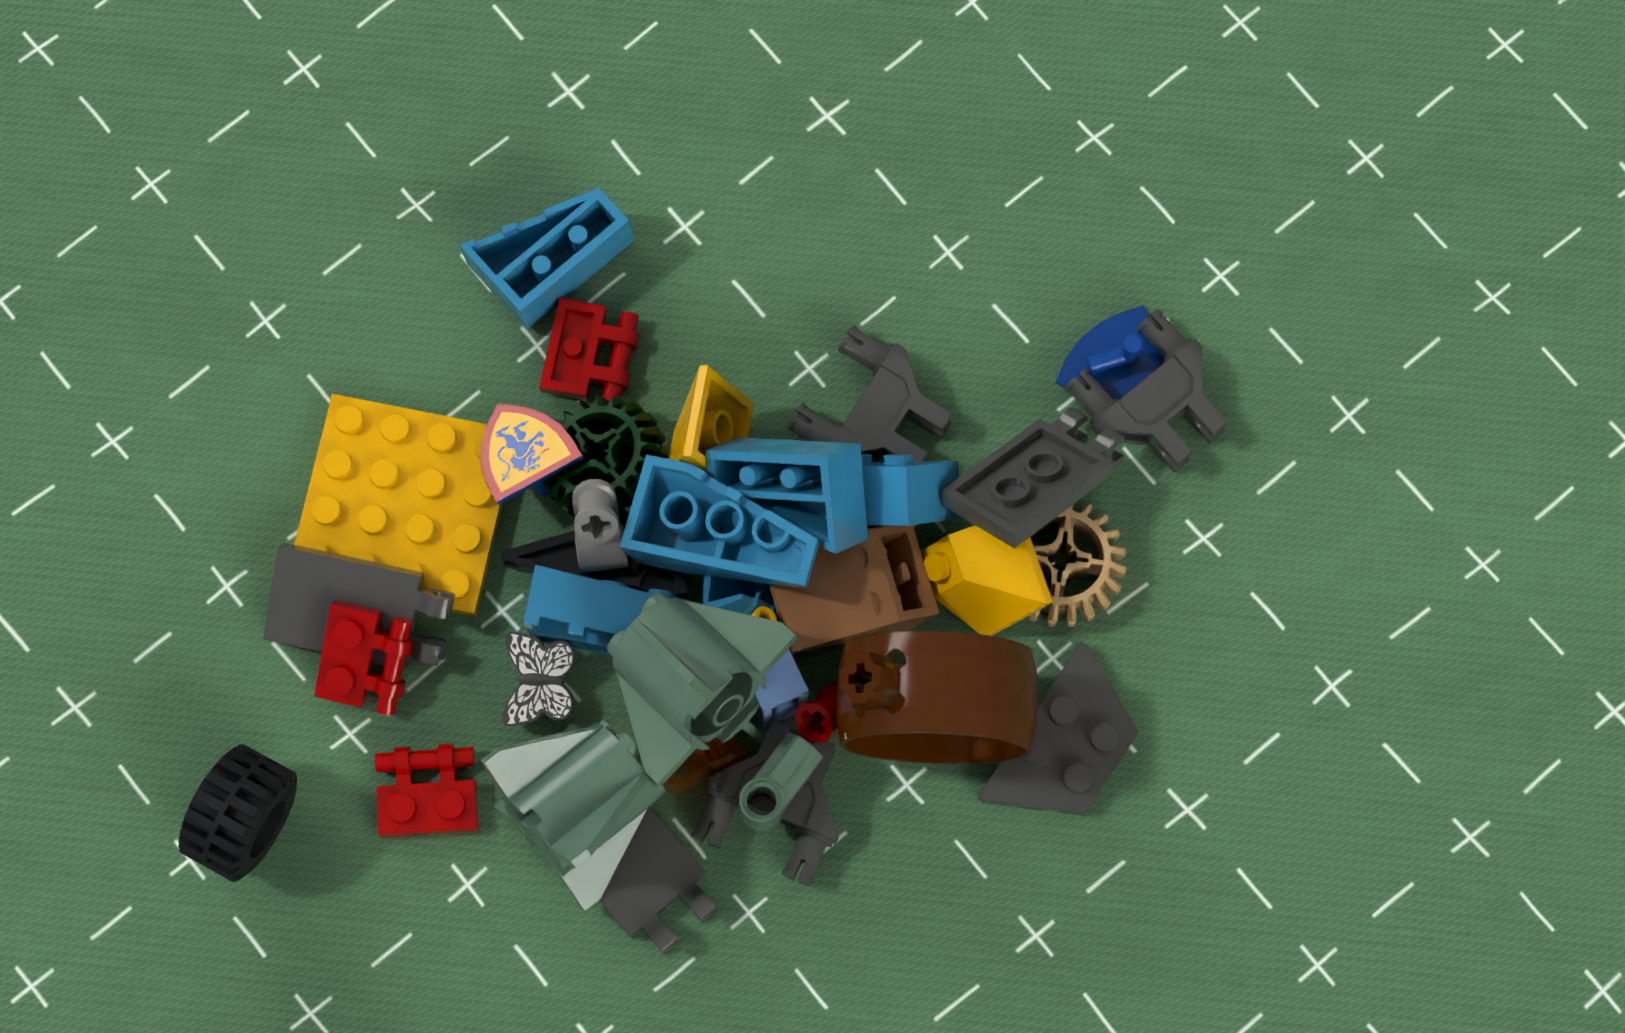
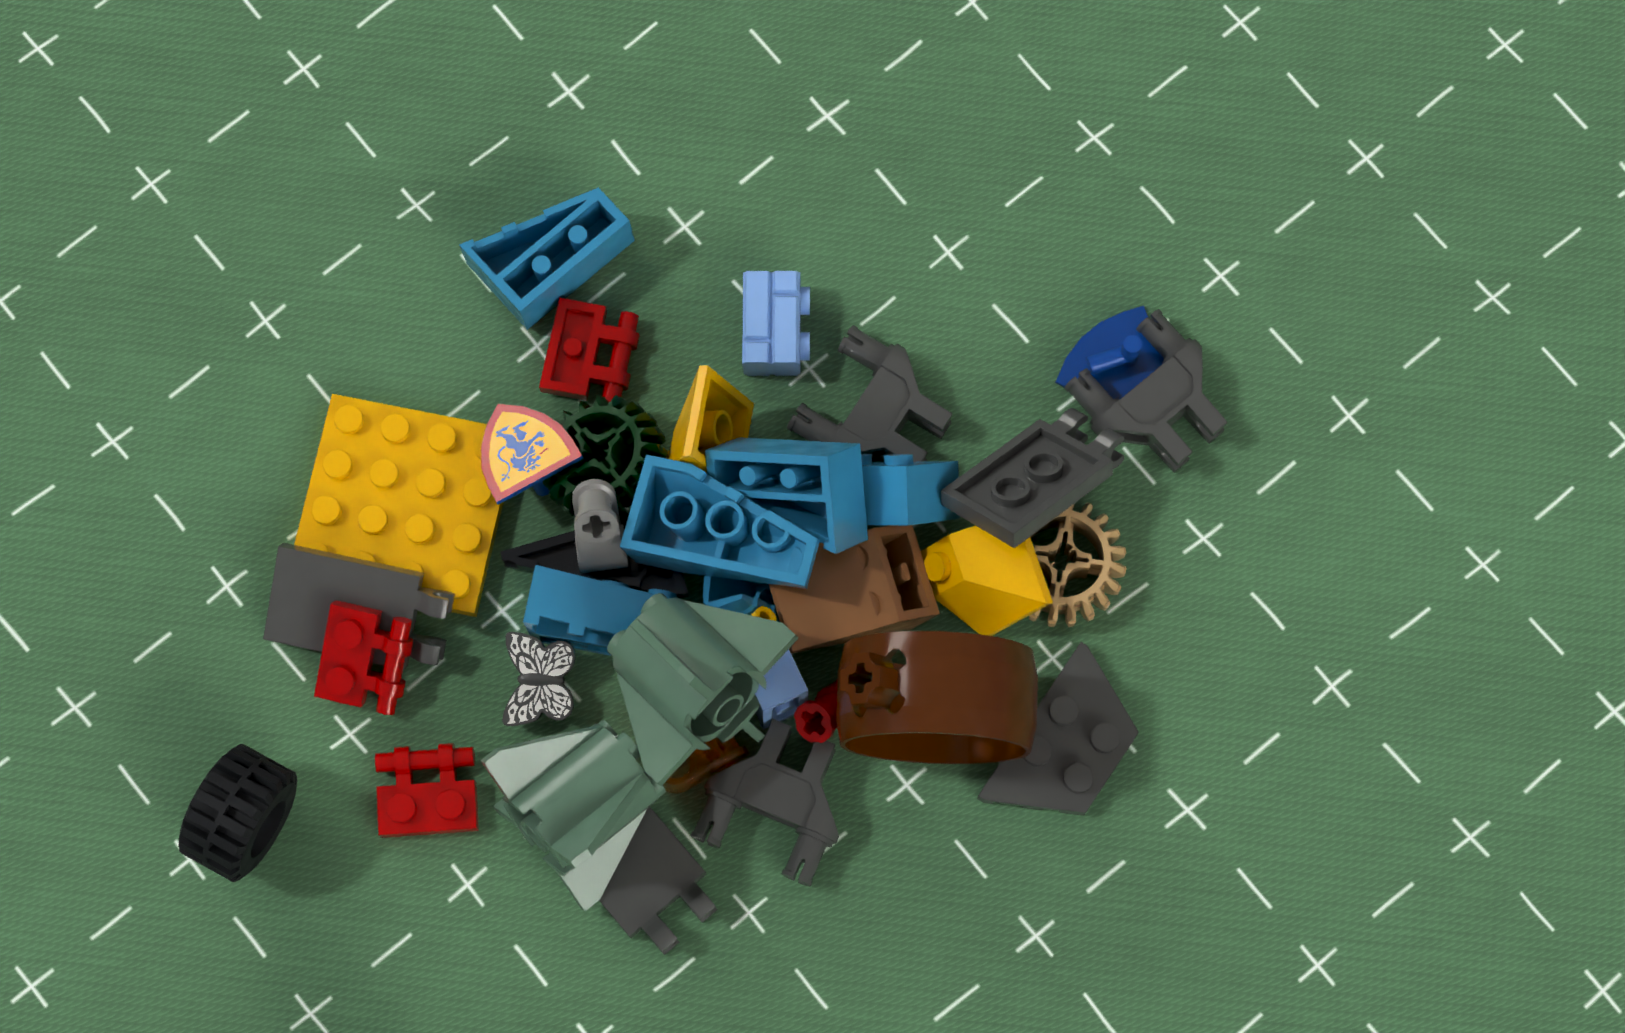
(773, 323): none -> light blue brick
(780, 779): sand green piece -> none

